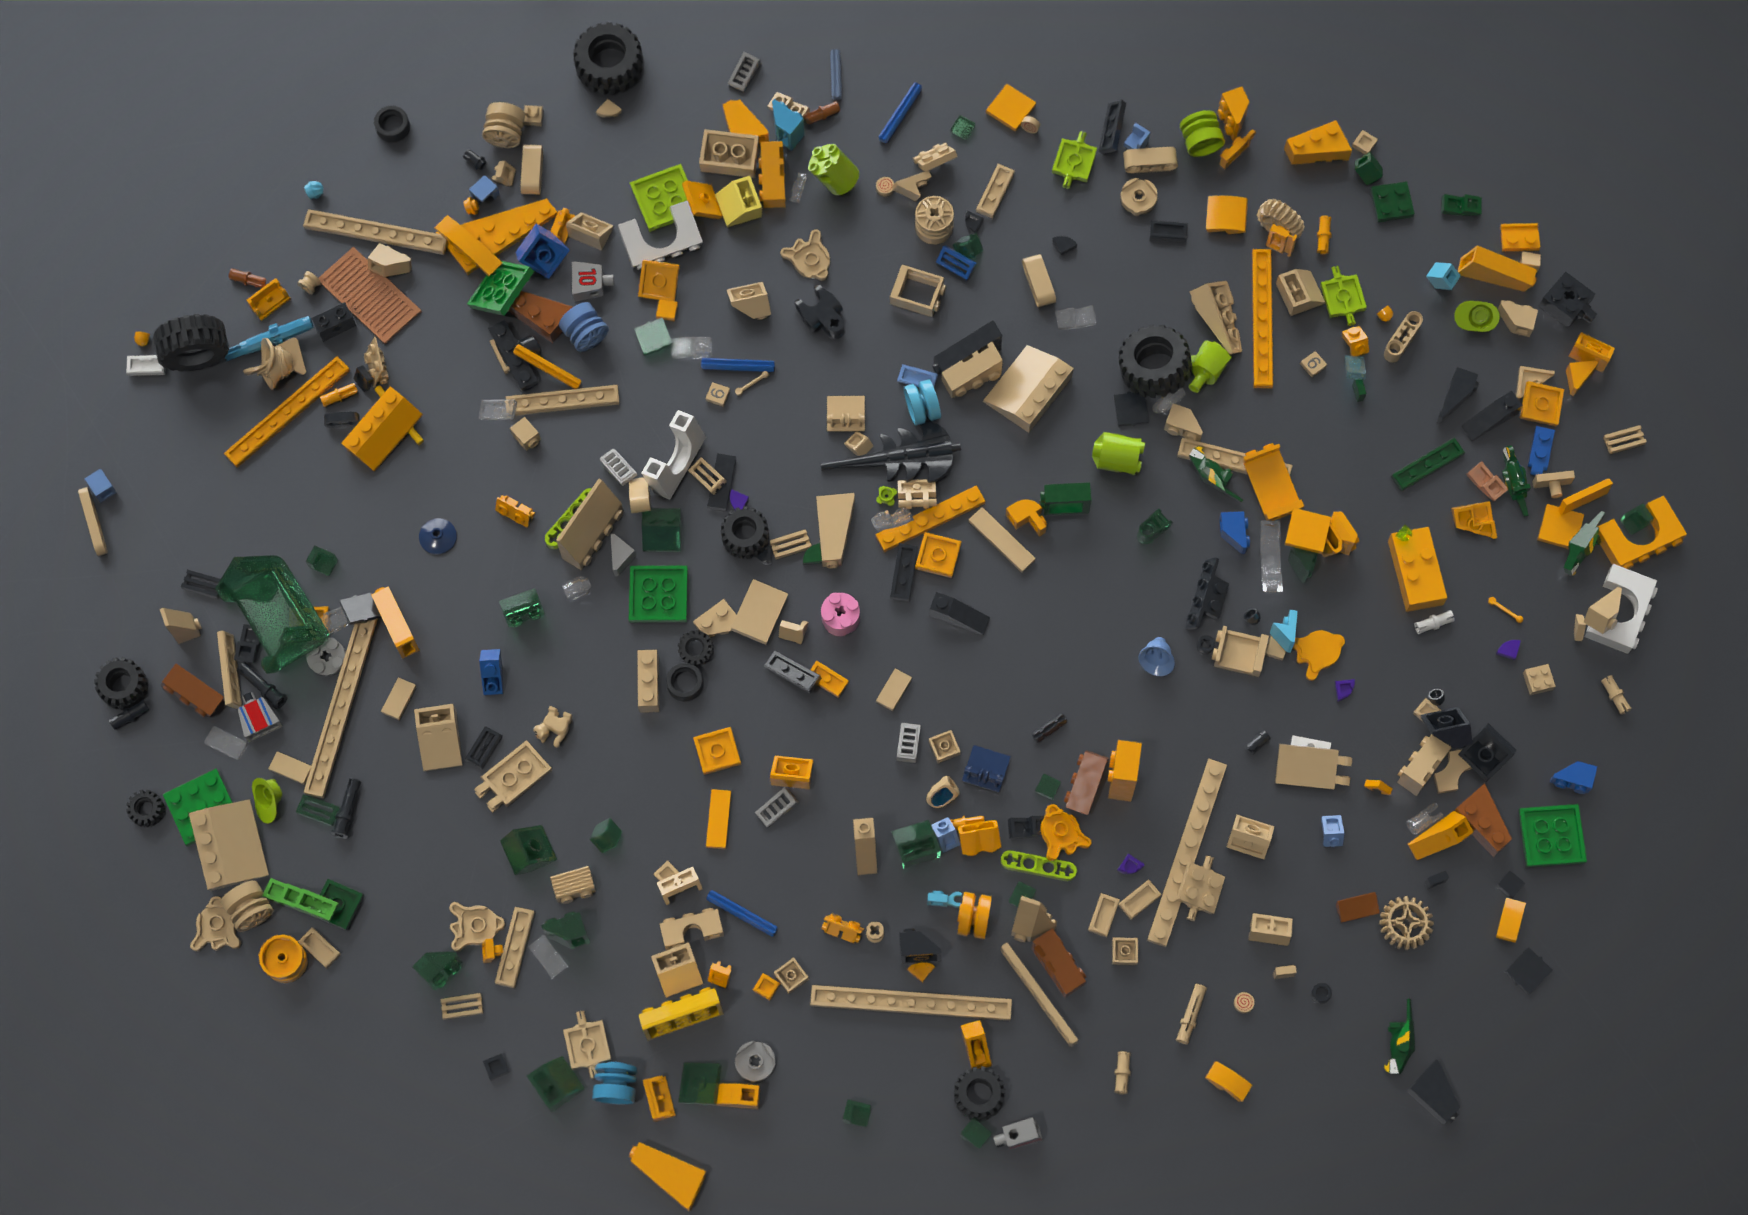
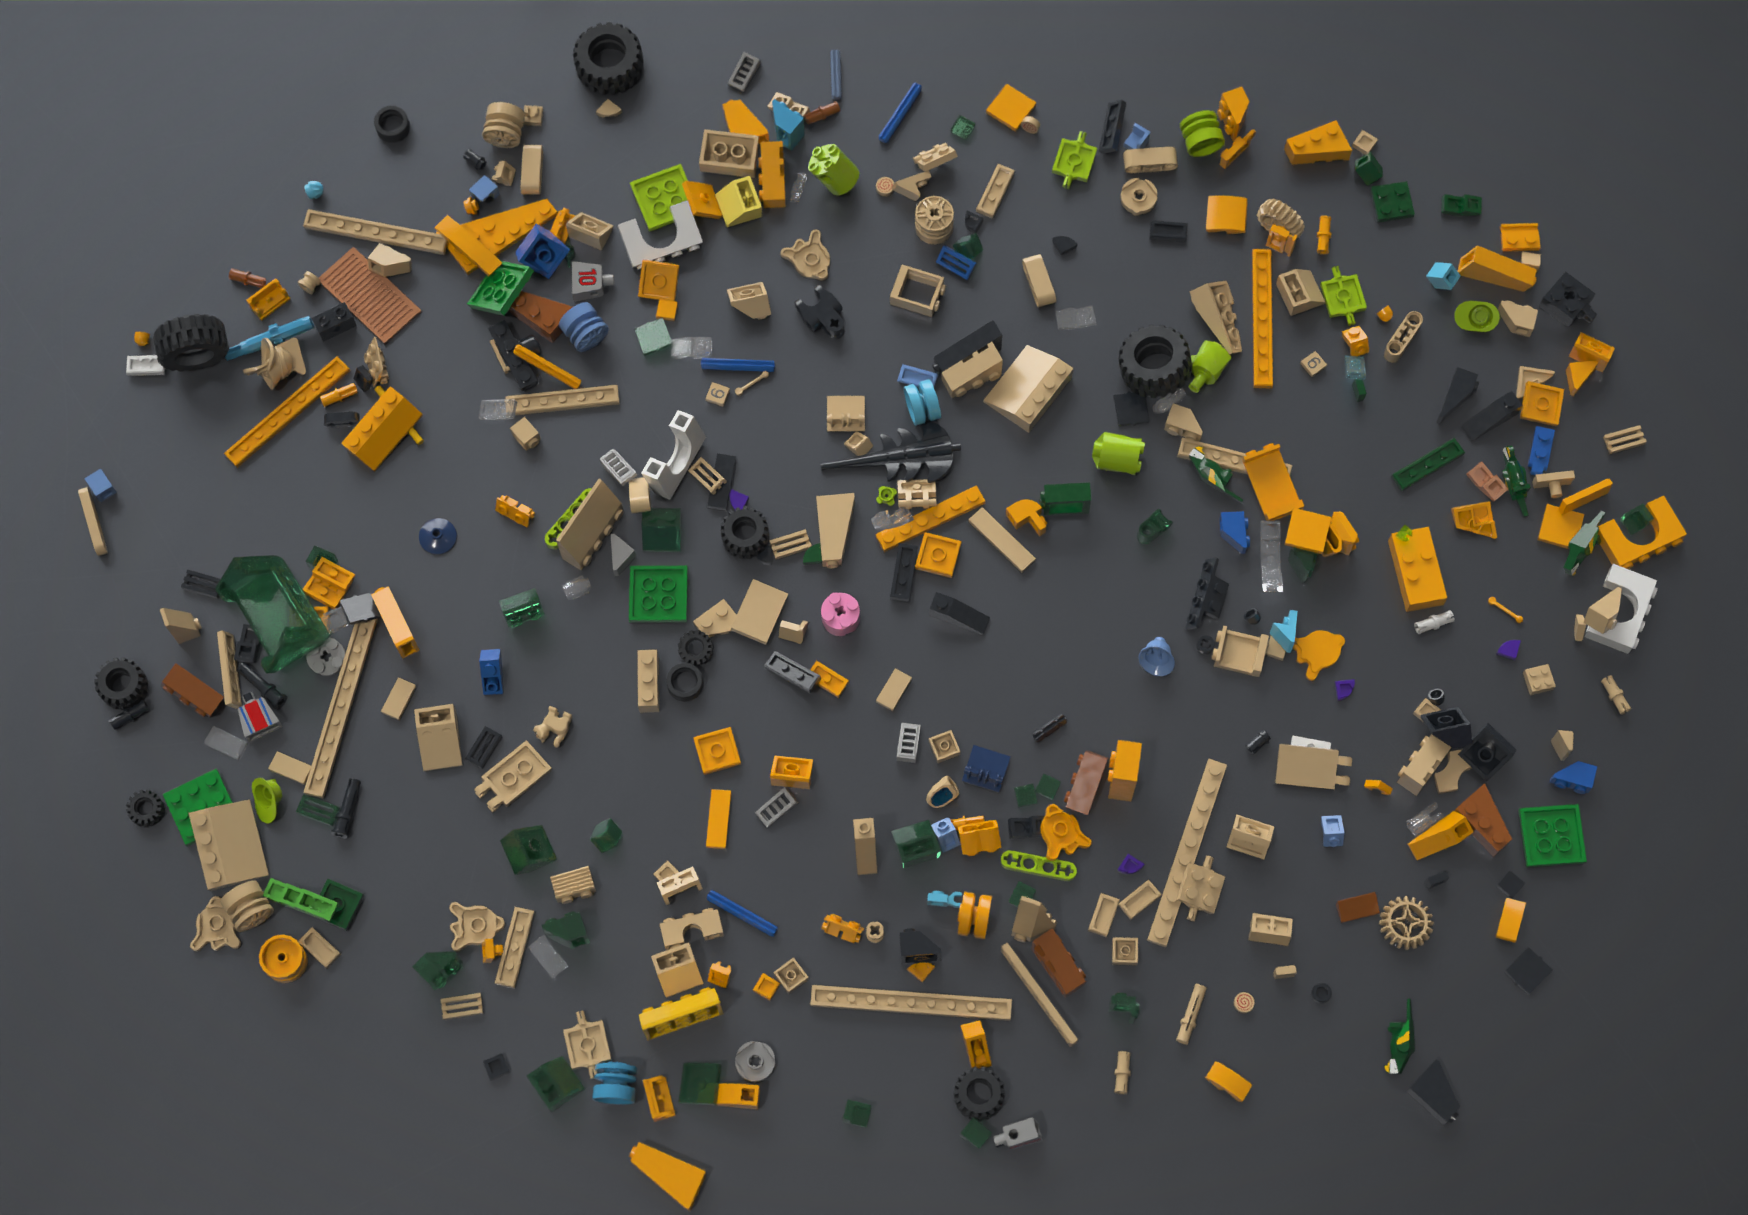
(328, 583): none -> light orange slope
(571, 254): none -> clear green piece
(1025, 795): none -> clear green tile
(1124, 1003): none -> clear green bracket
(1563, 743): none -> tan slope

